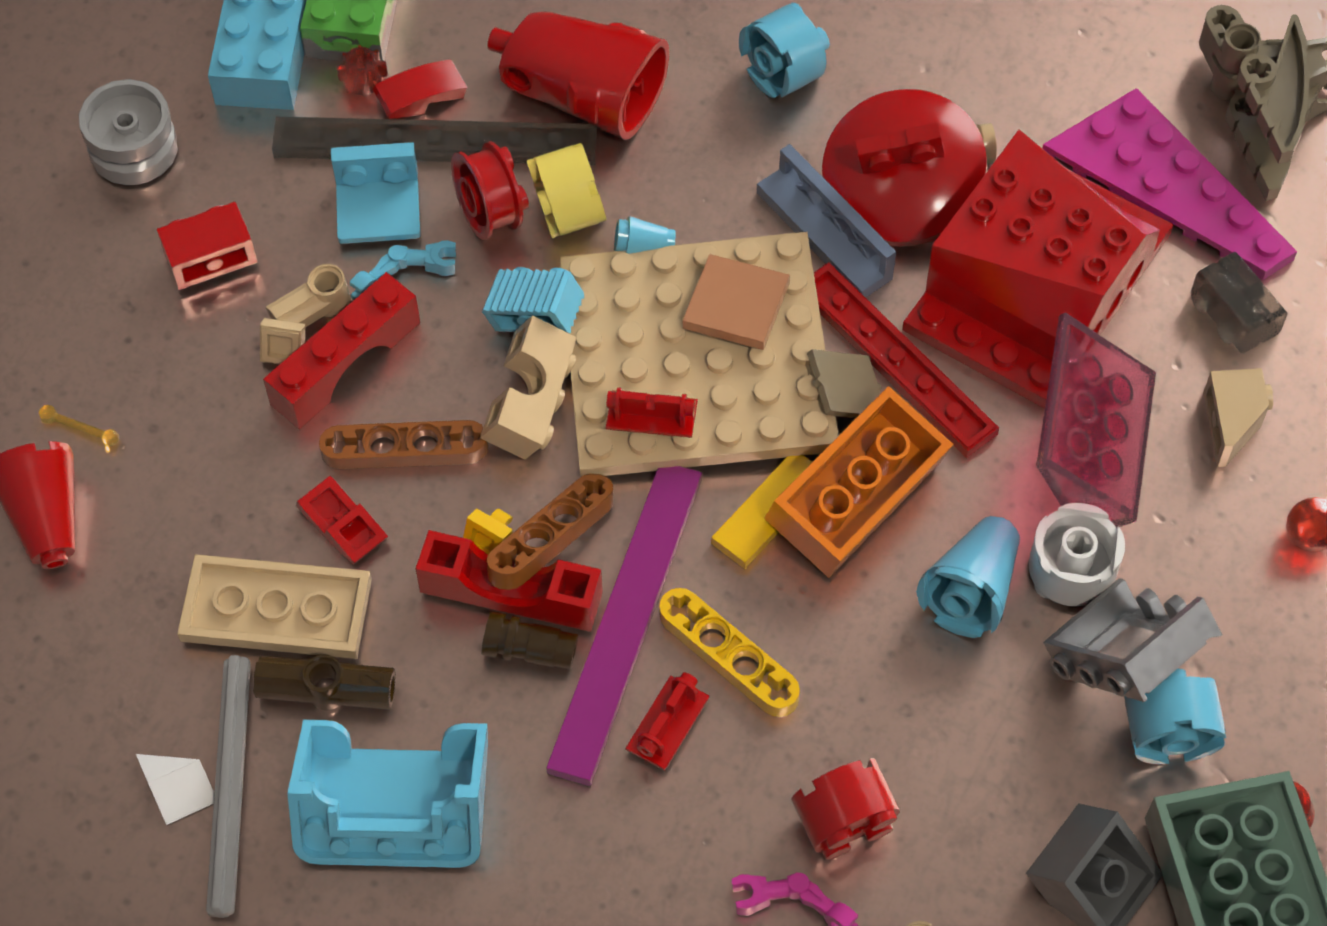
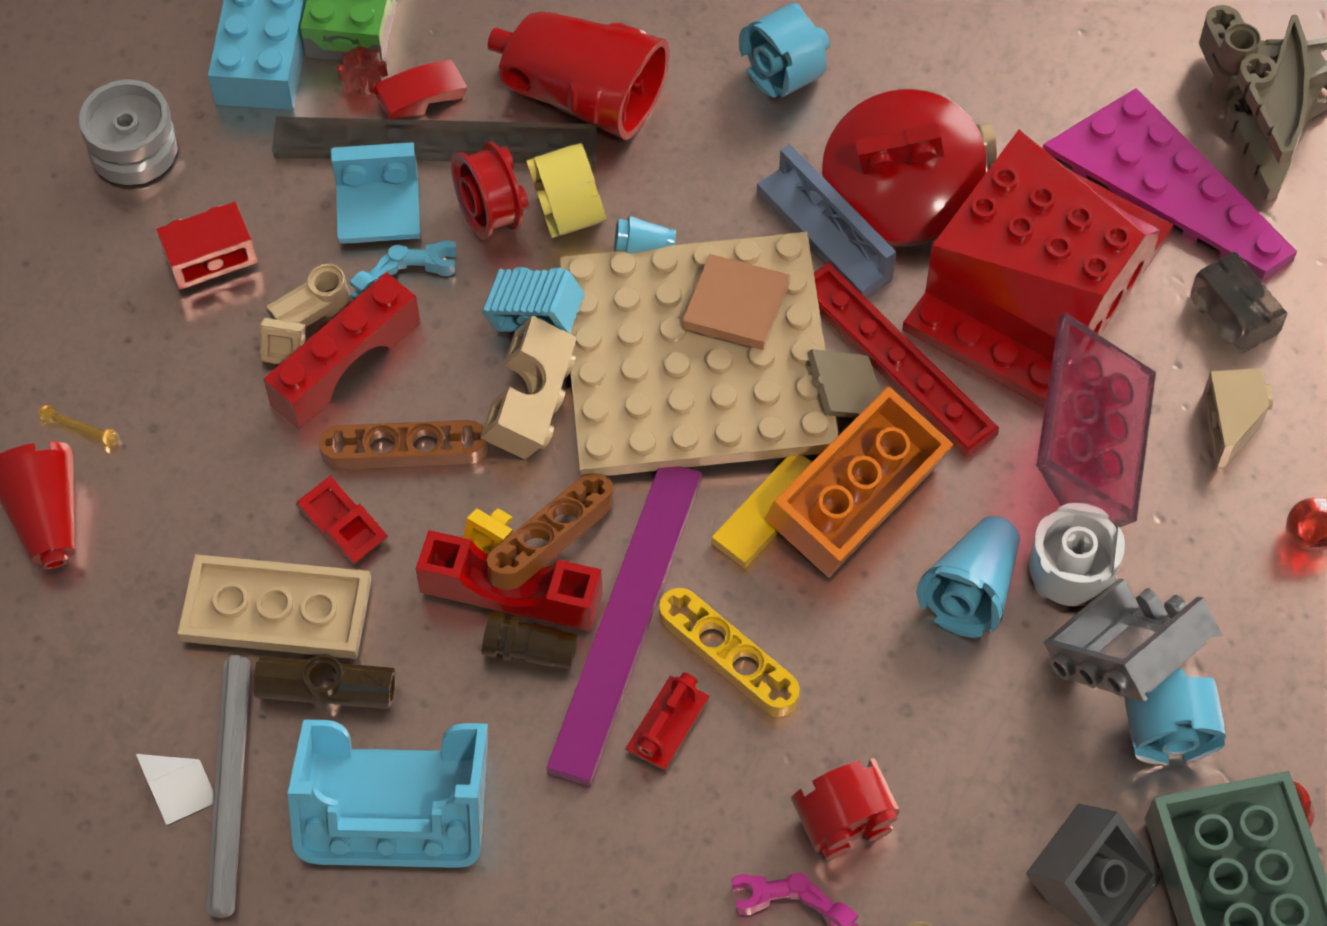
(651, 413): red hinge -> none

